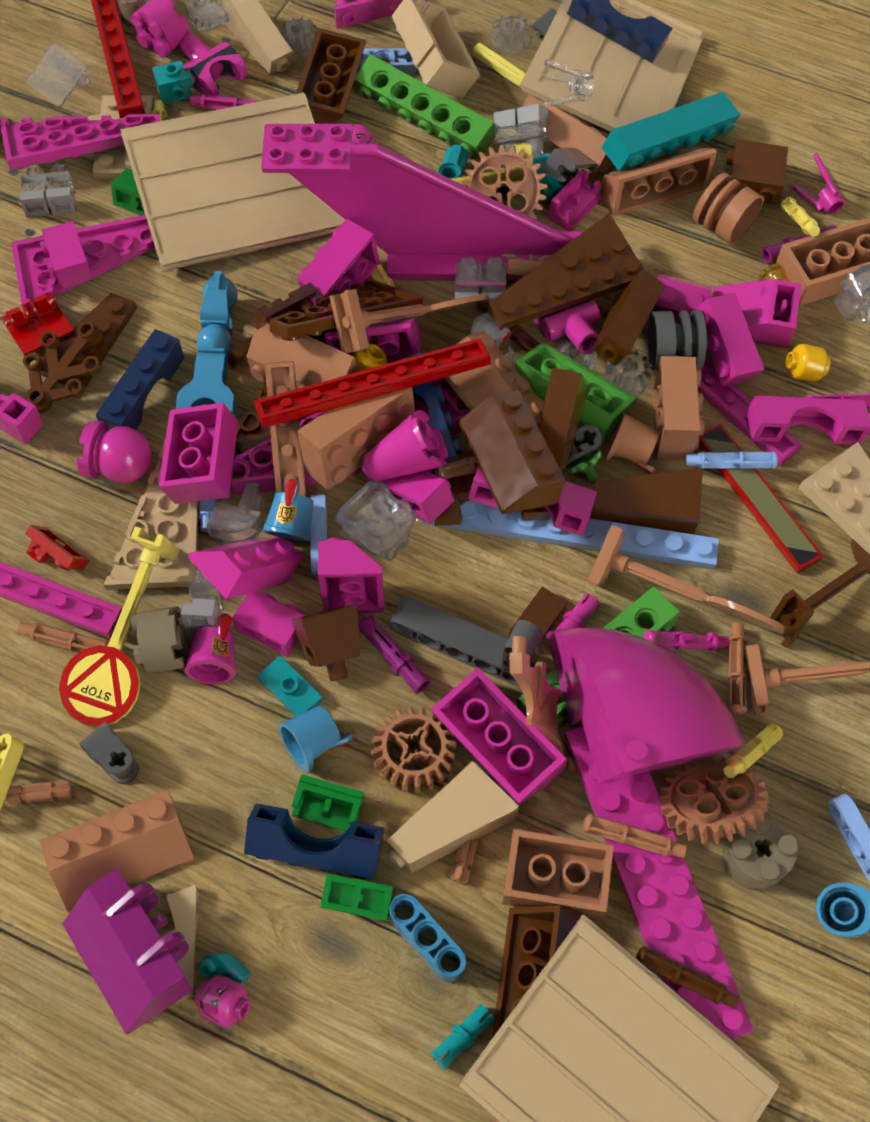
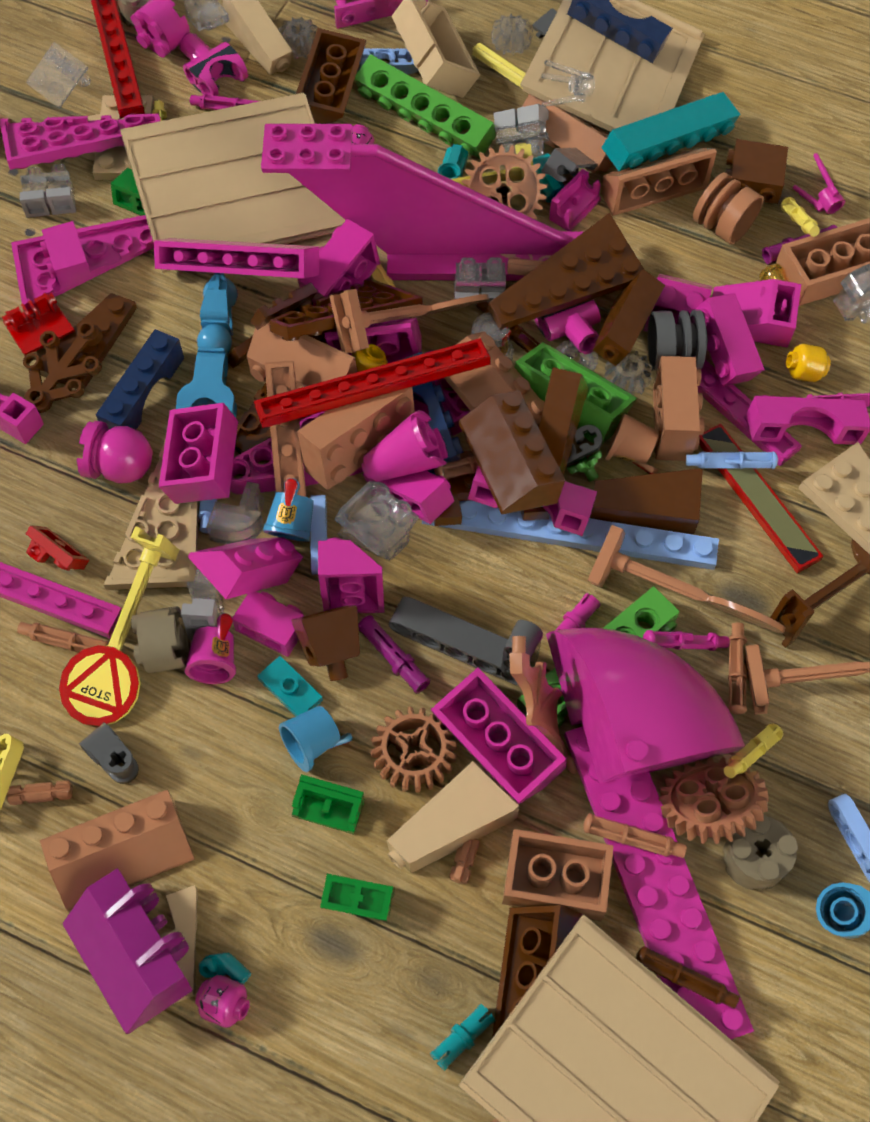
(172, 82): teal brick -> none
(237, 257): none -> dark pink brick
(275, 837): dark blue arch -> none
(421, 922): dark azure beam -> none
(543, 610): reddish brown tile -> none

